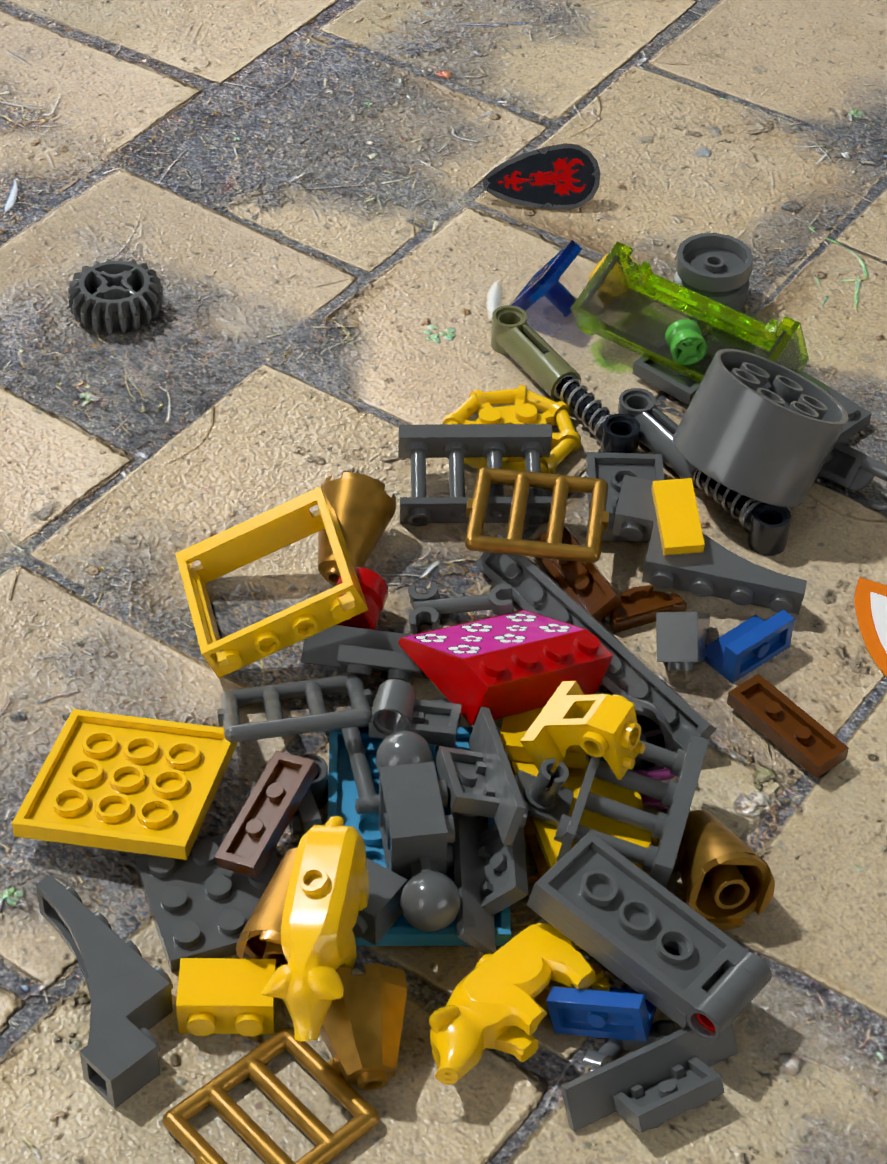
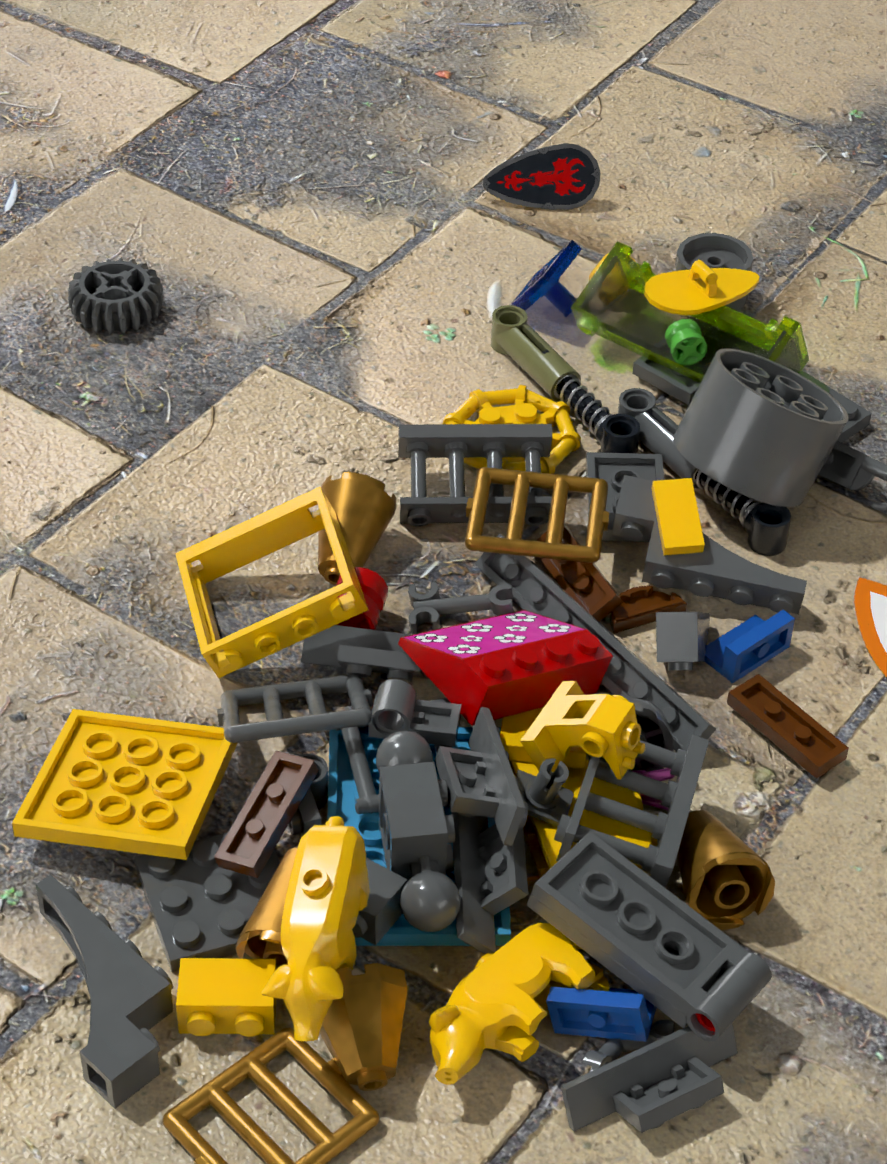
(698, 288): none -> yellow shield

